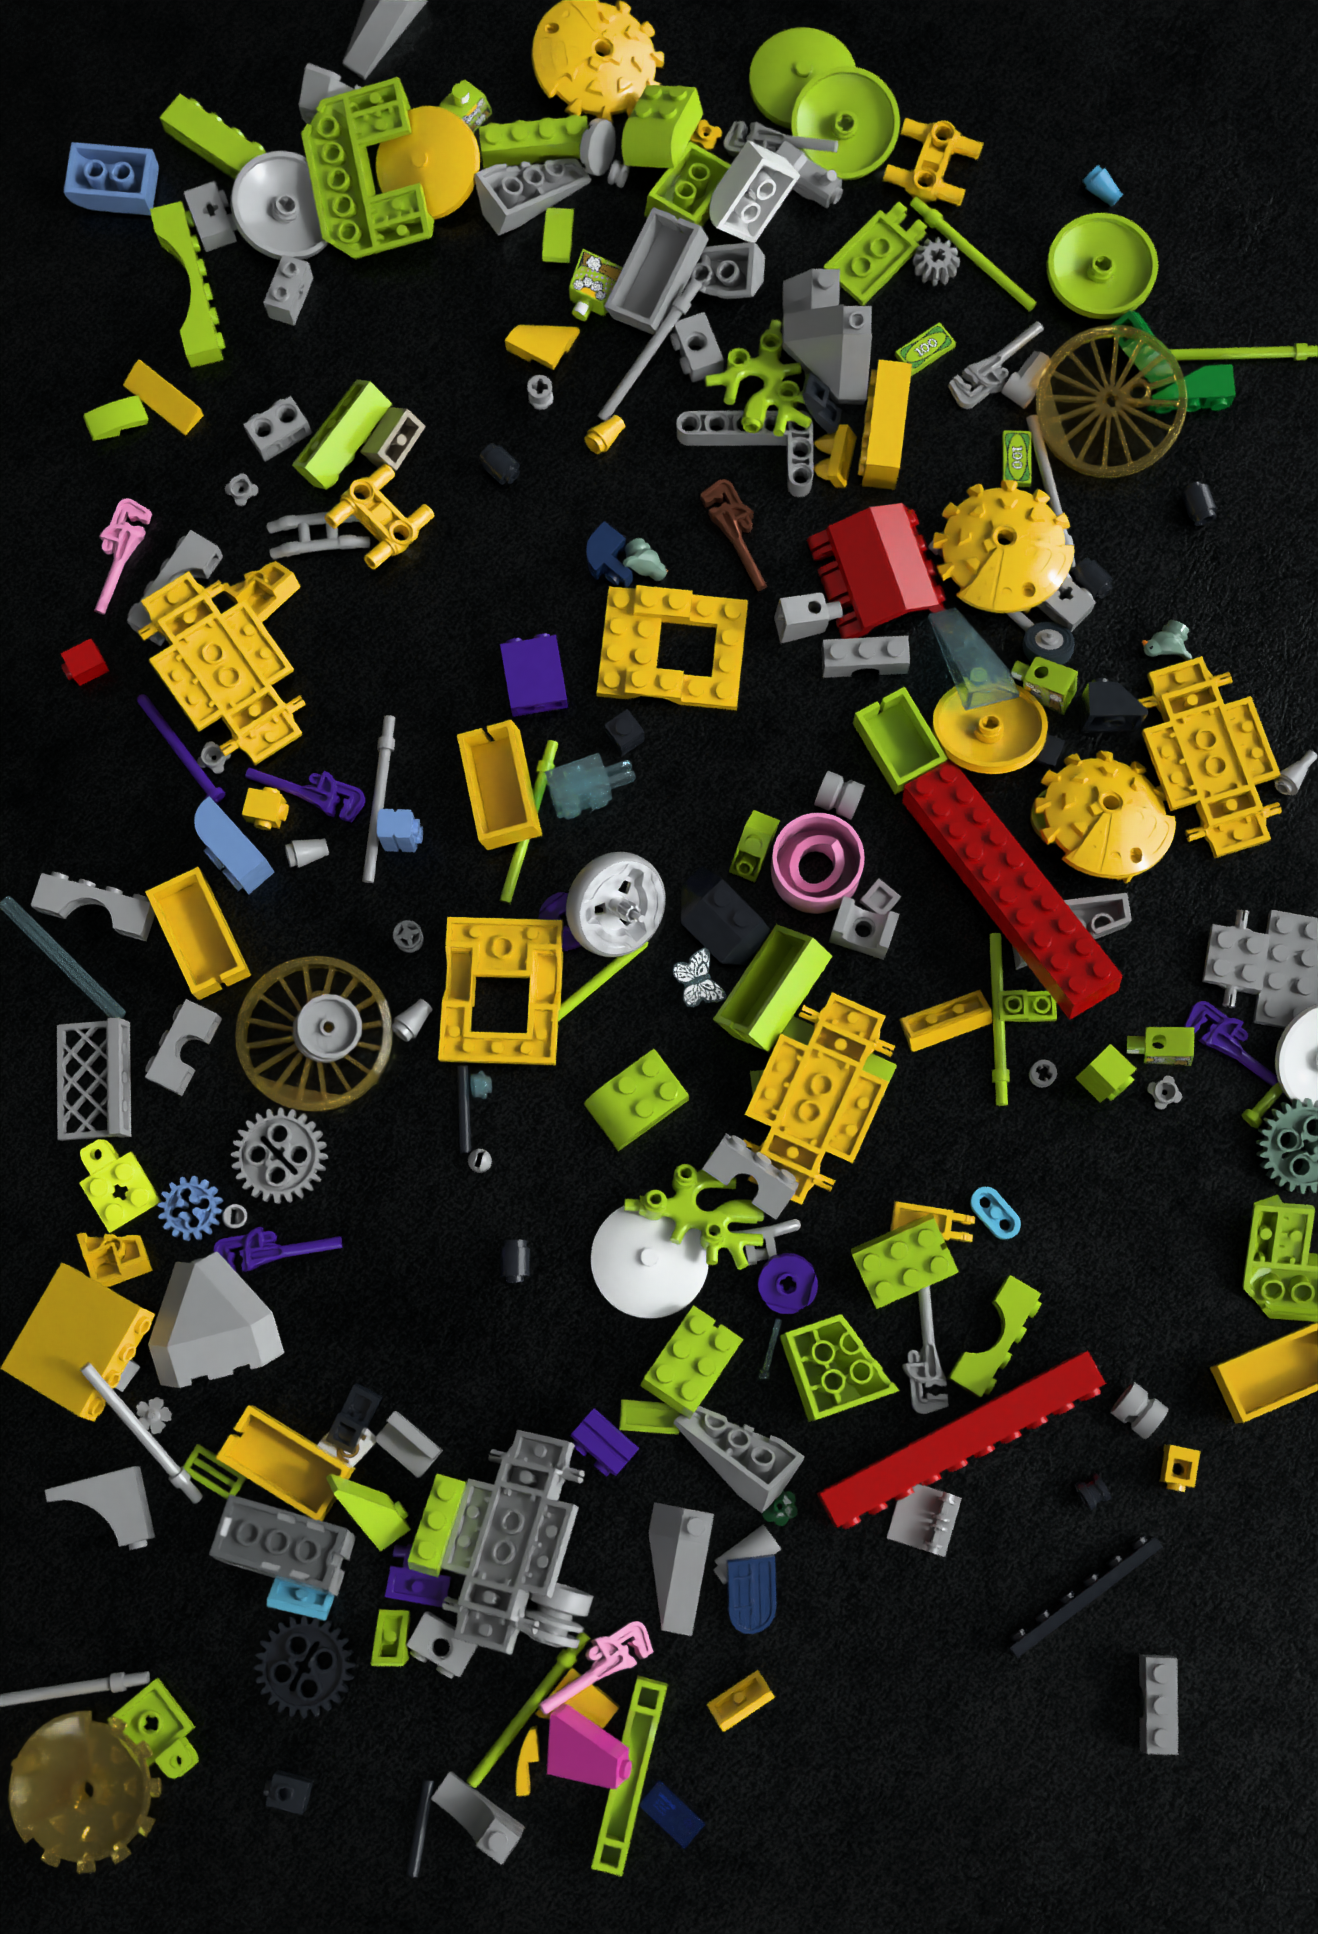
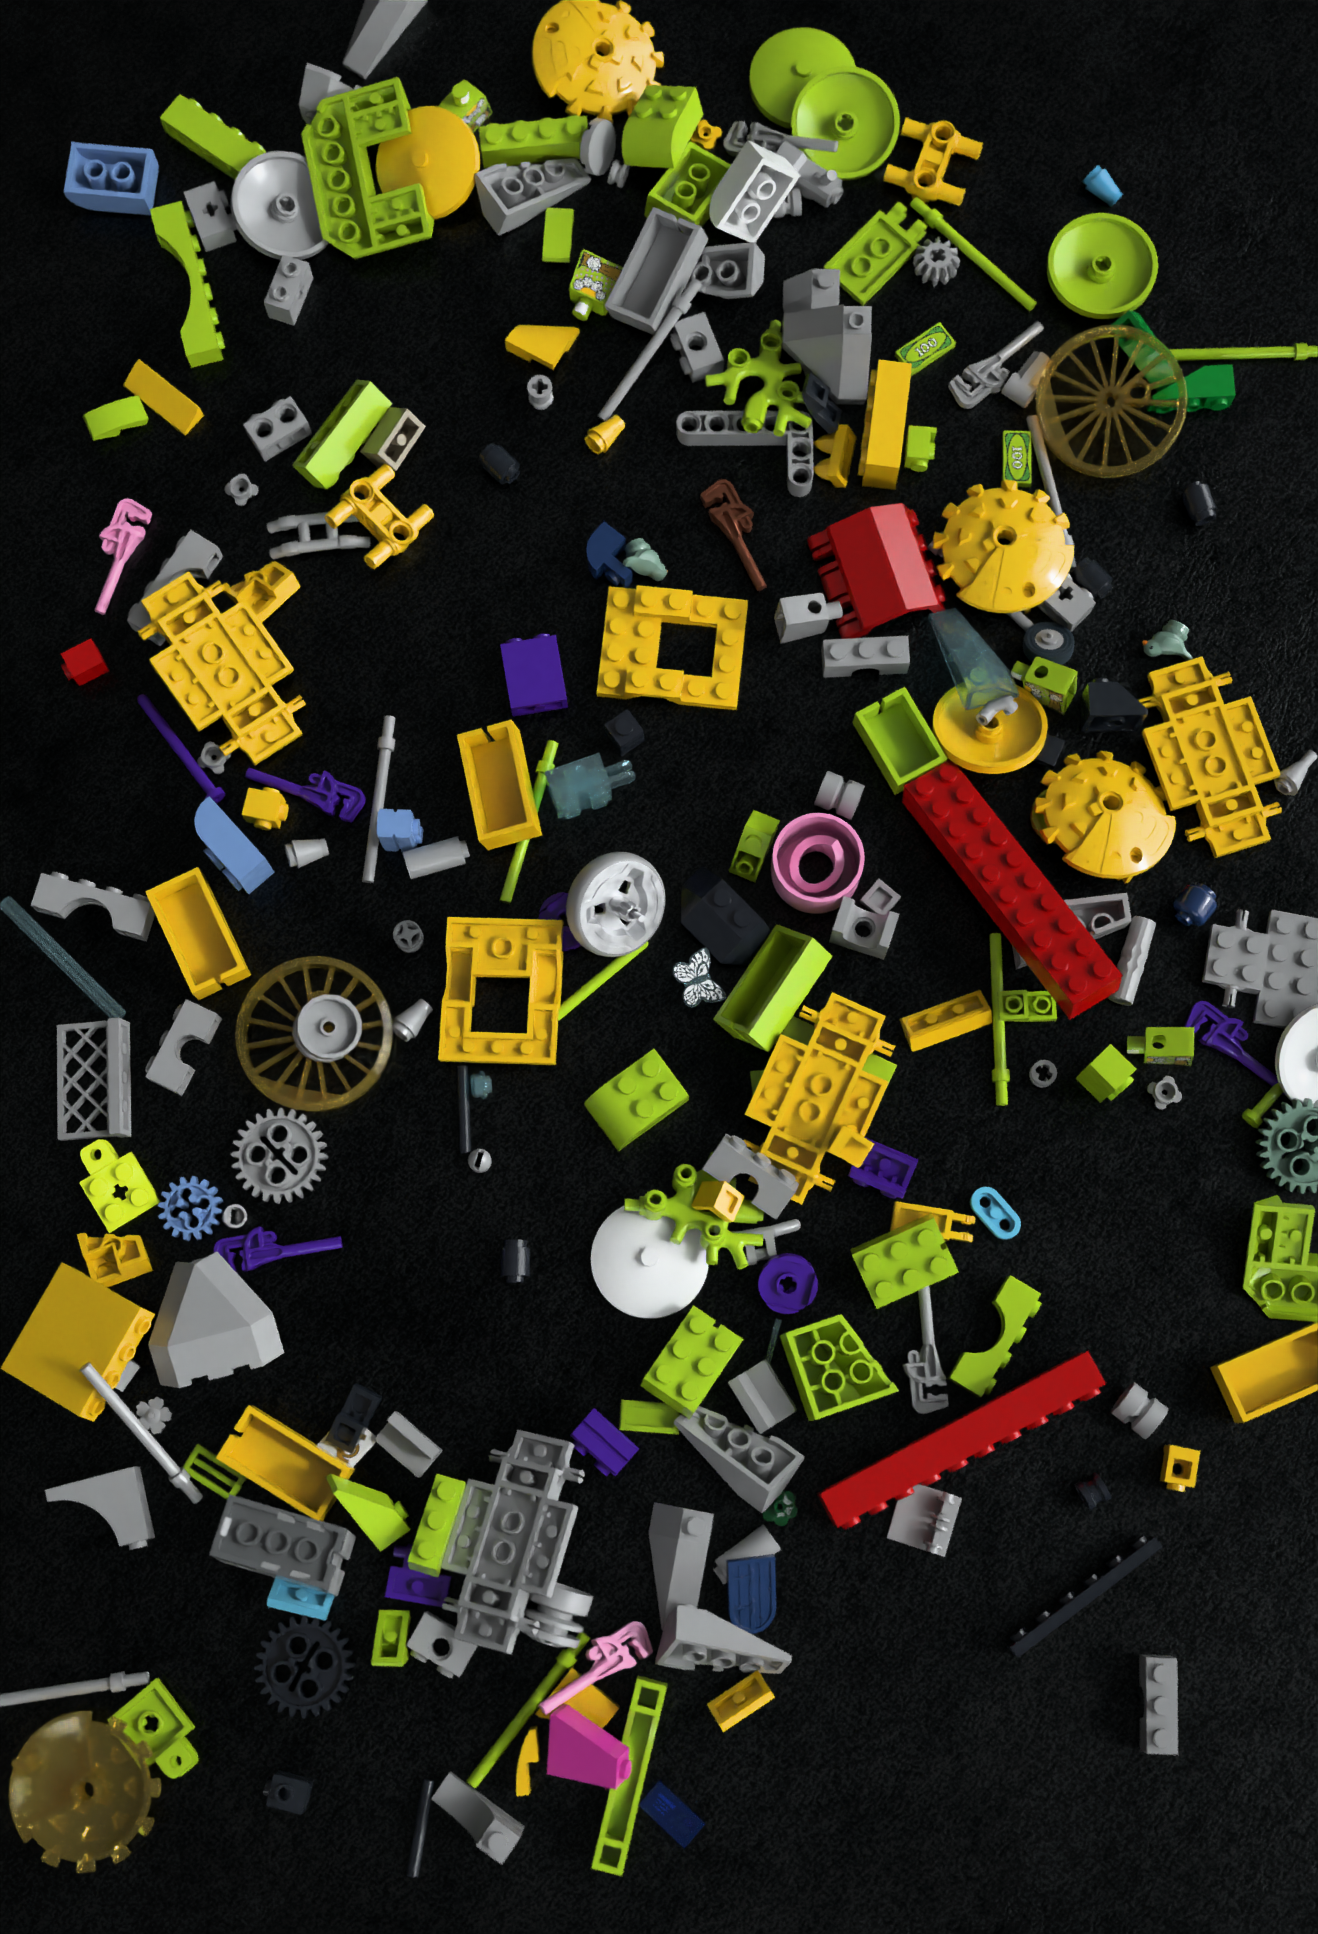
(436, 857): none -> light grey brick
(705, 1639): none -> light grey wedge
(719, 1198): none -> yellow panel
(762, 1396): none -> light grey panel
(791, 205): none -> light grey wheel
(851, 1146): none -> yellow panel
(885, 1170): none -> dark purple bracket
(919, 447): none -> lime brick
(993, 706): none -> light grey arm
(1133, 959): none -> light grey axle
(1195, 904): none -> dark blue head

